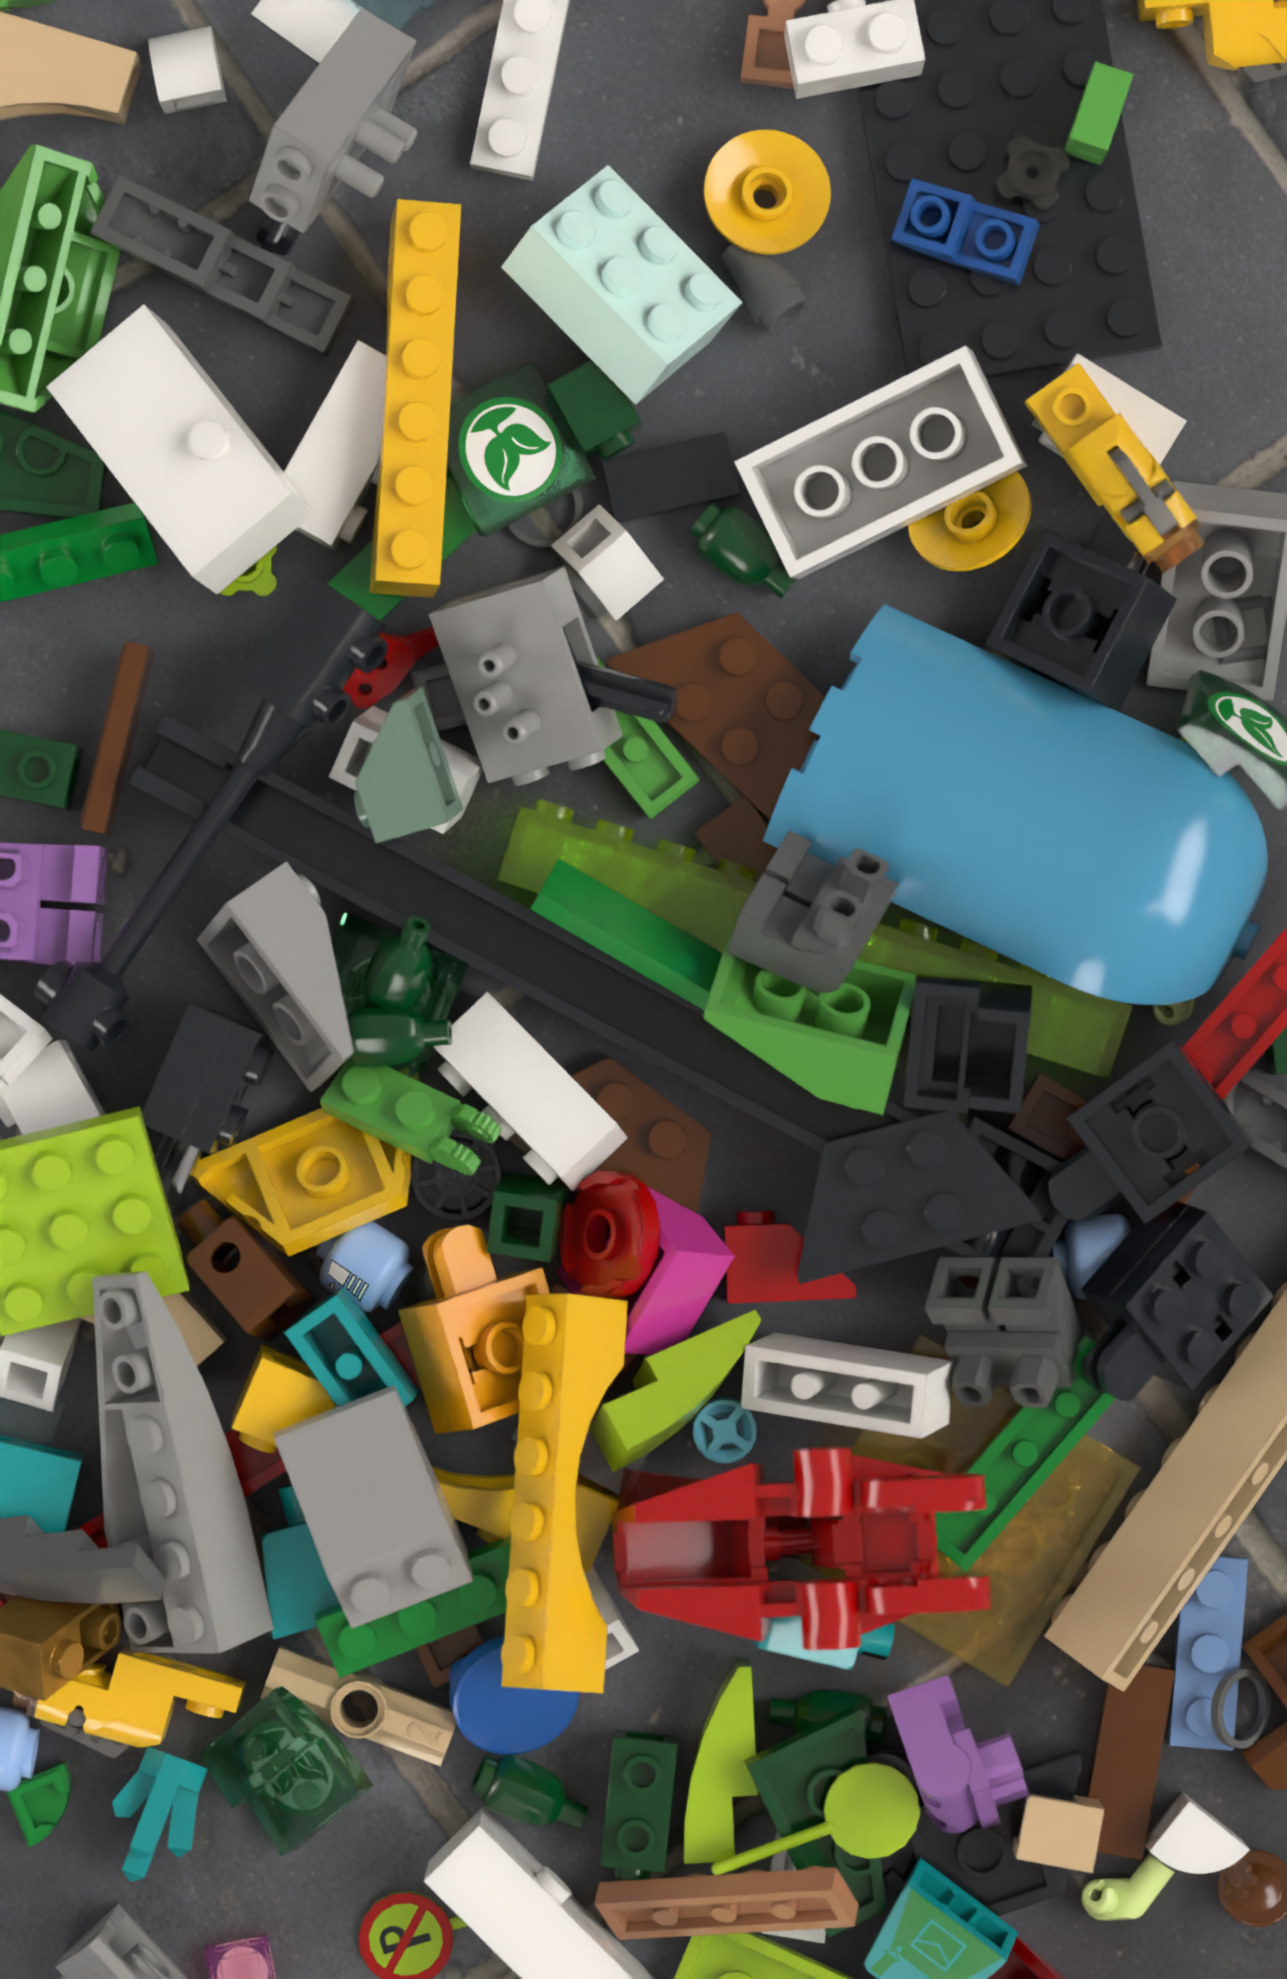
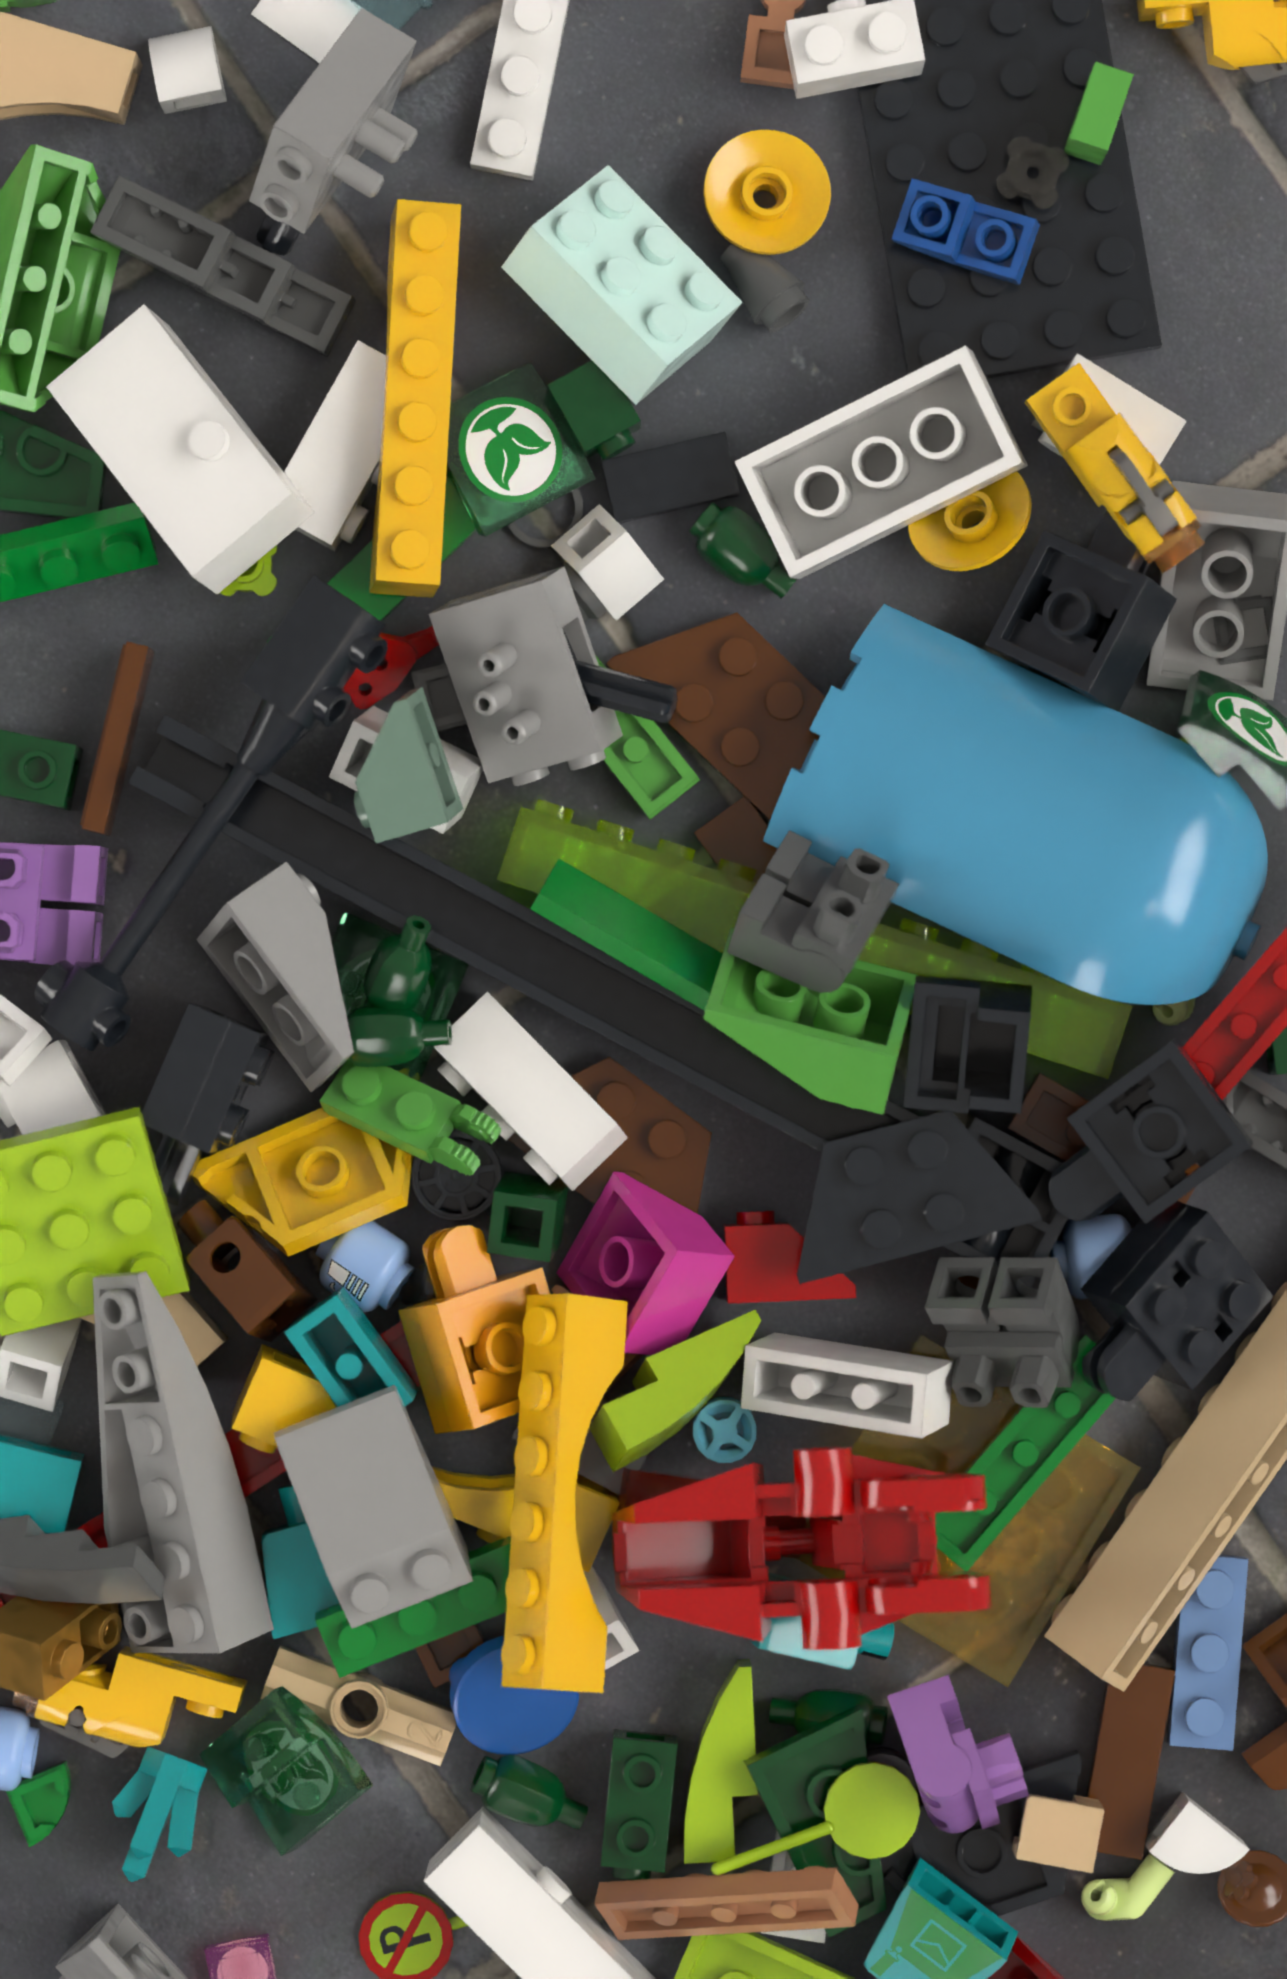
(634, 1241): red tile -> none
(1218, 1704): dark grey piece -> none

